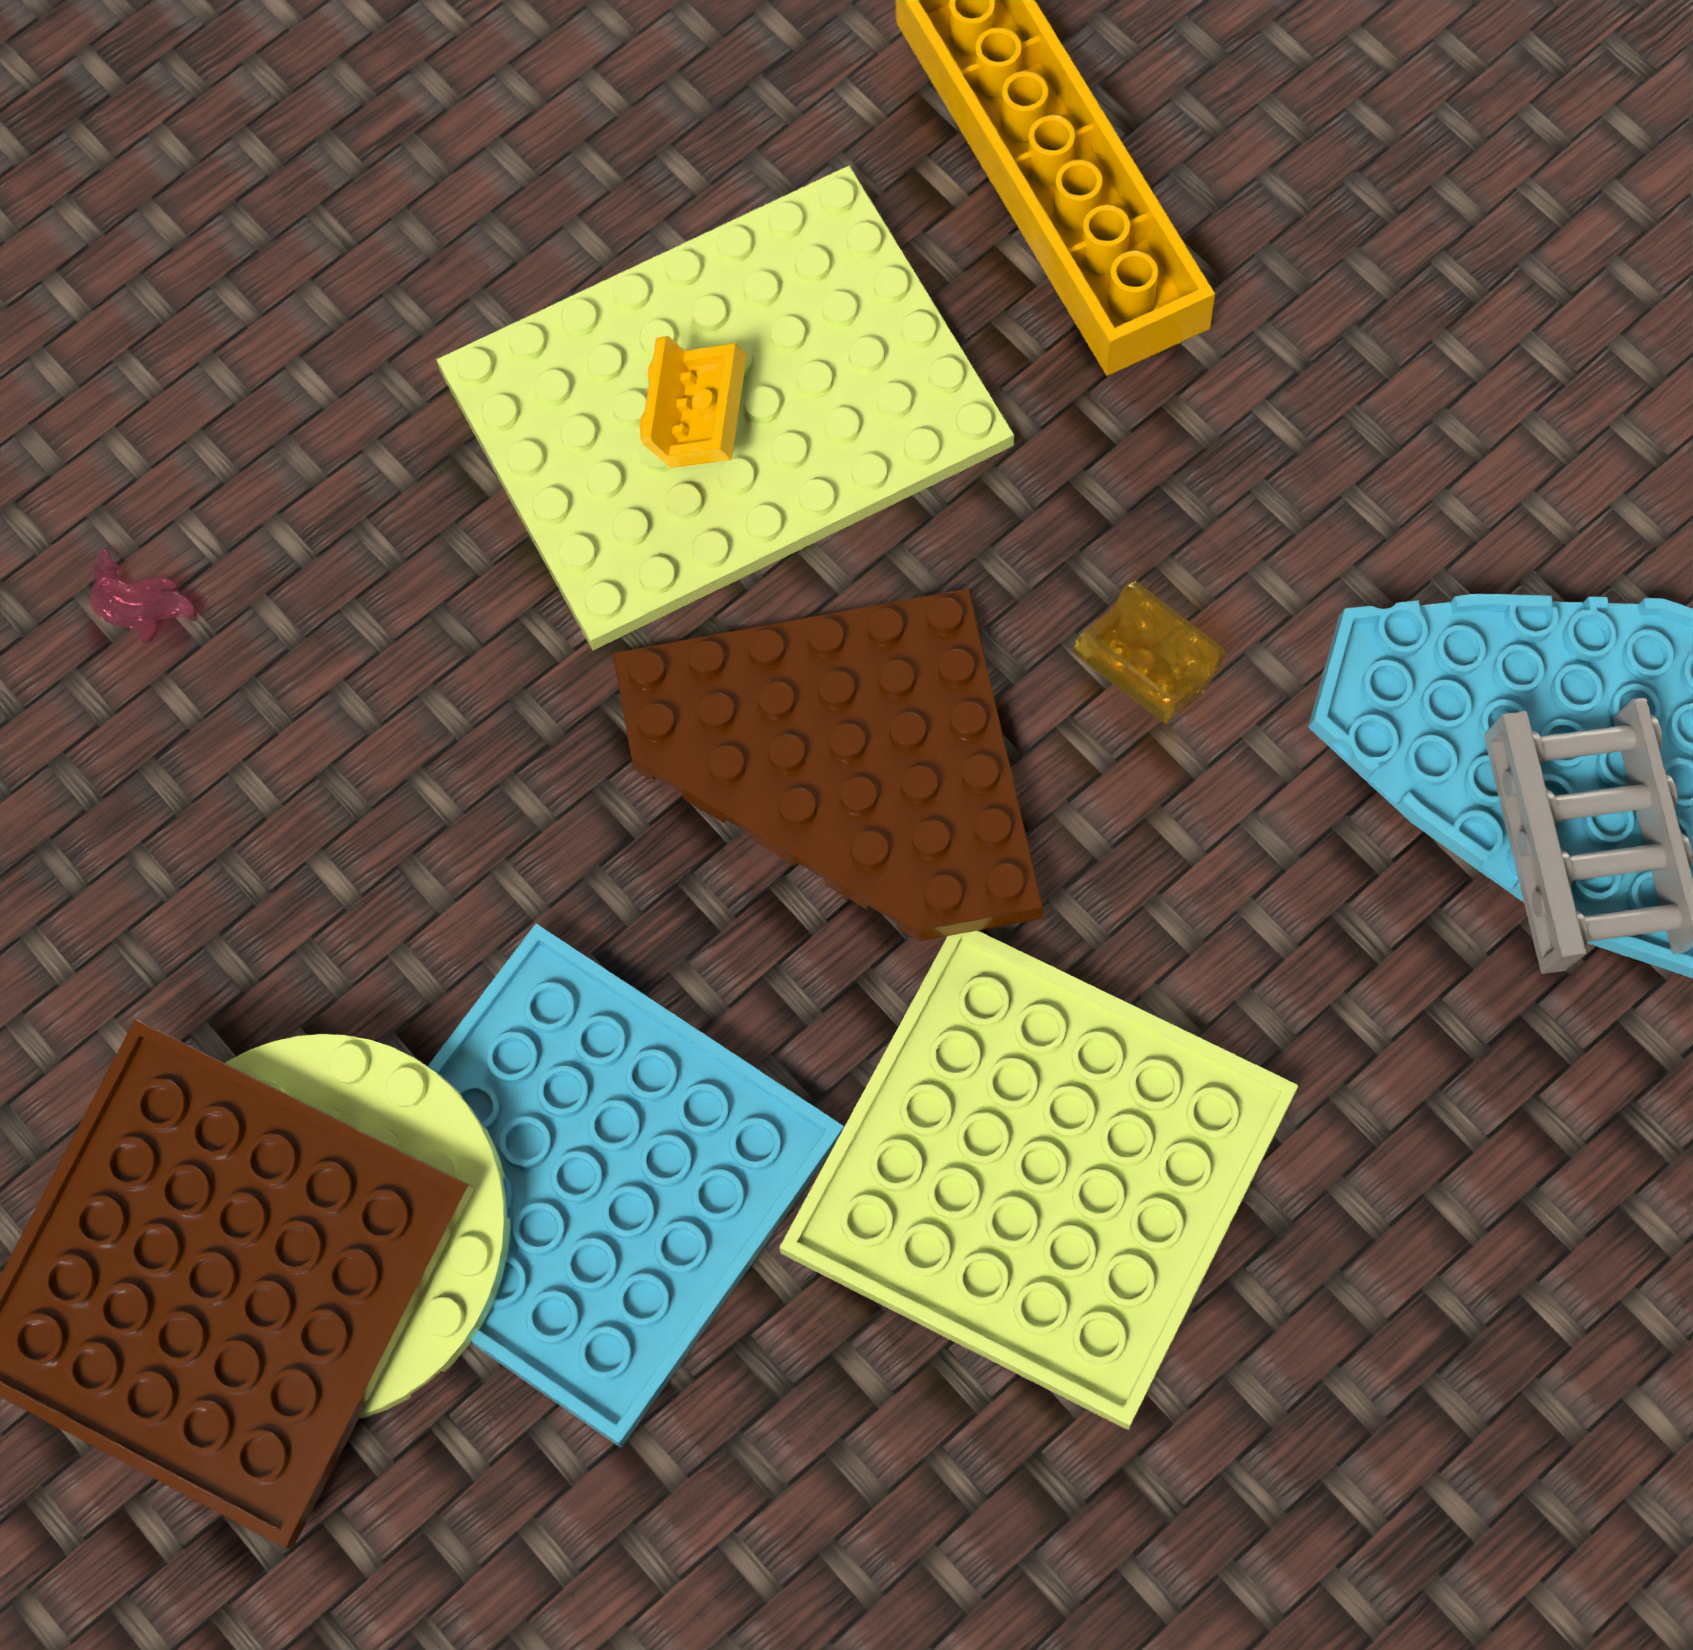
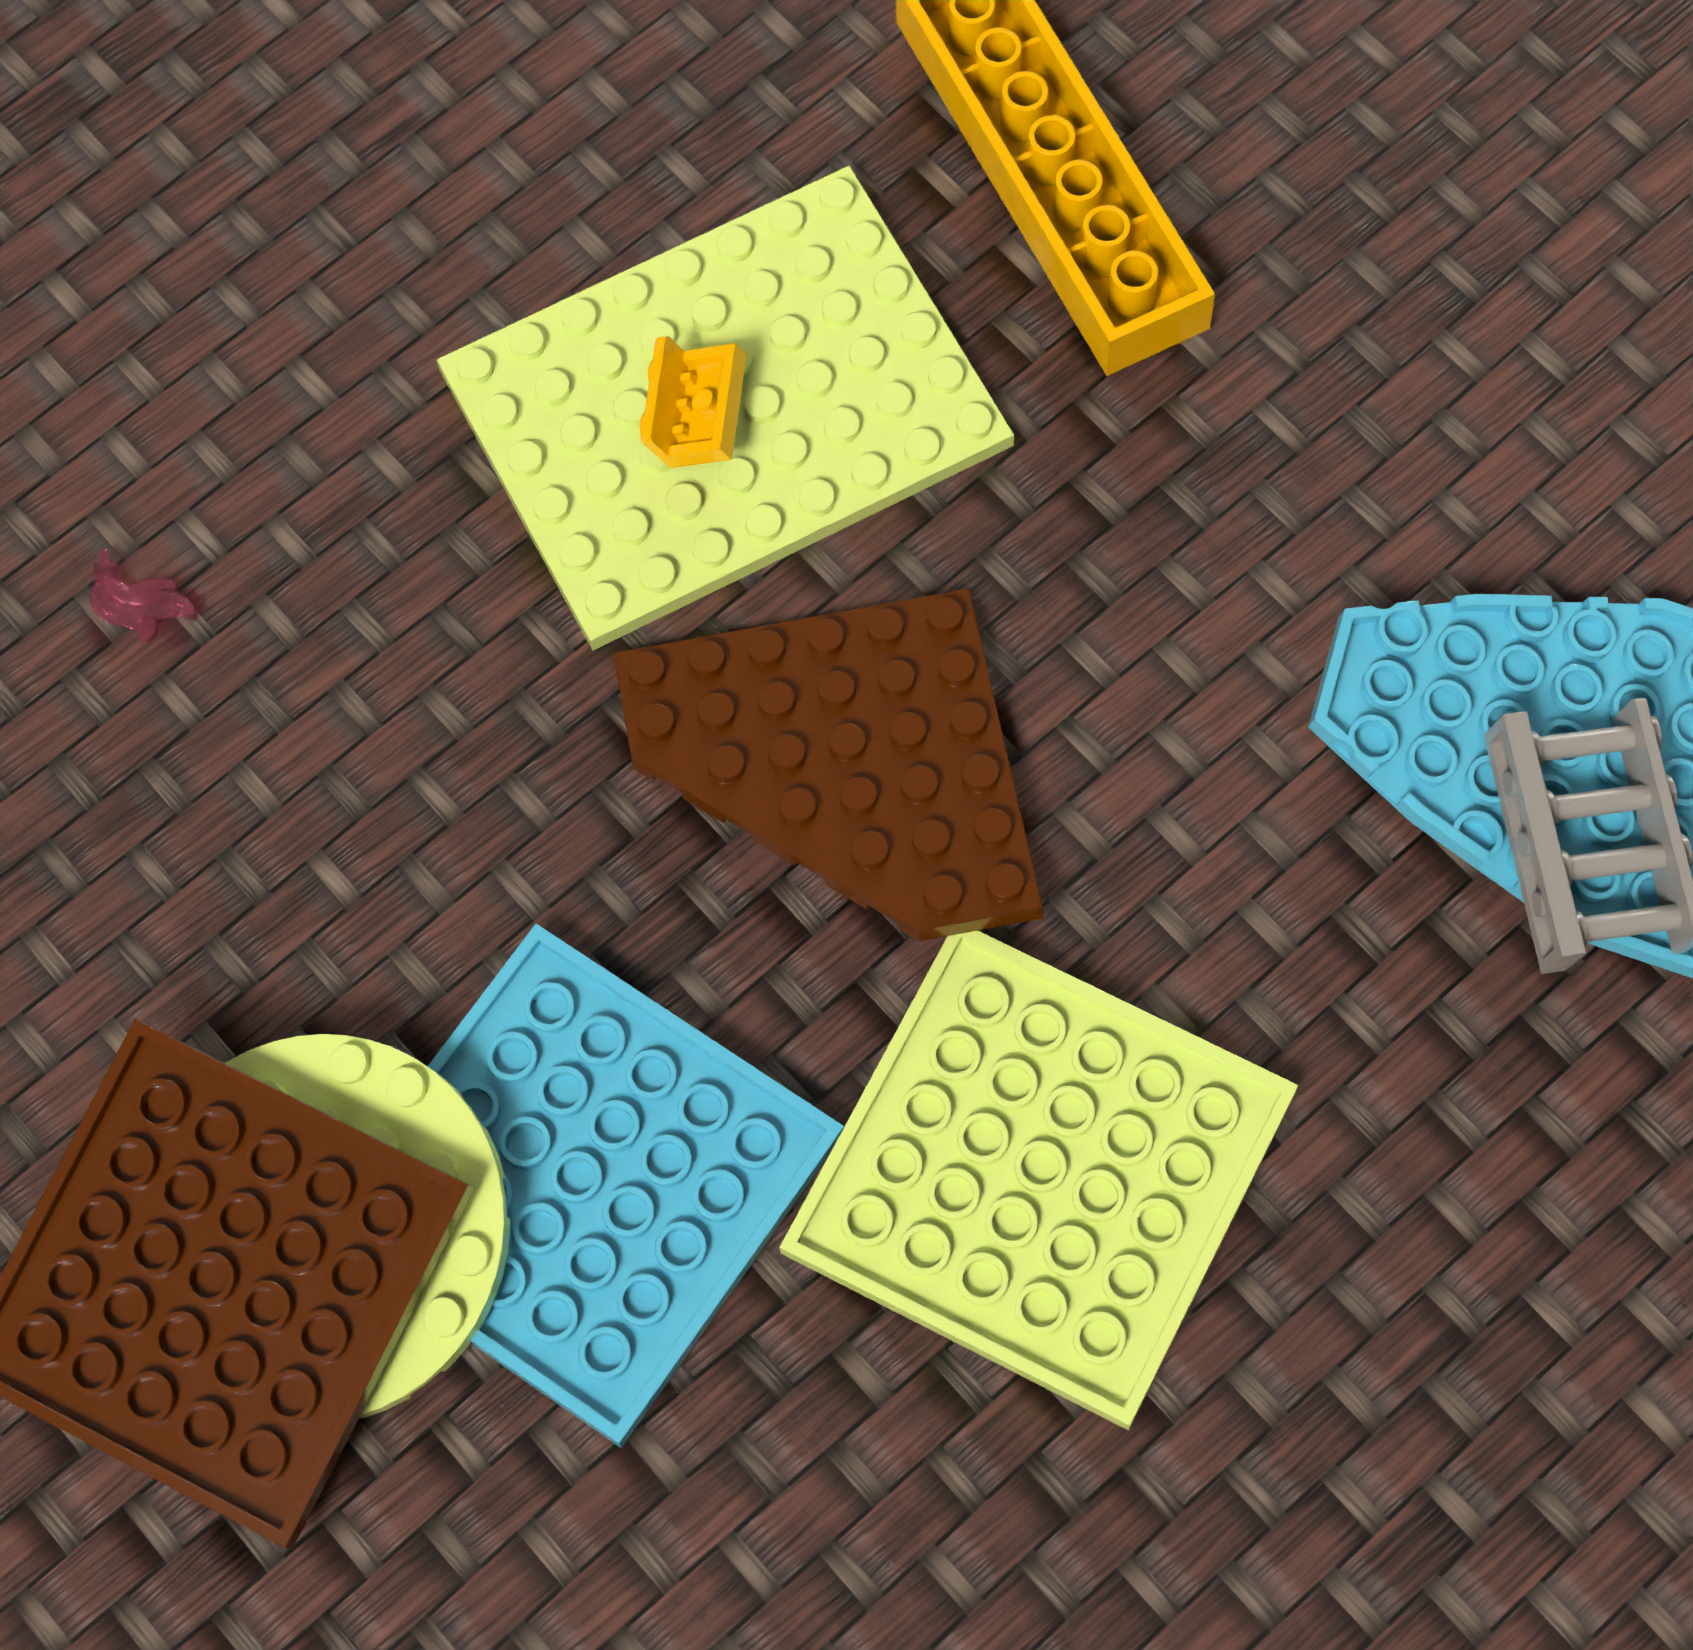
(1151, 653): clear yellow bracket -> none

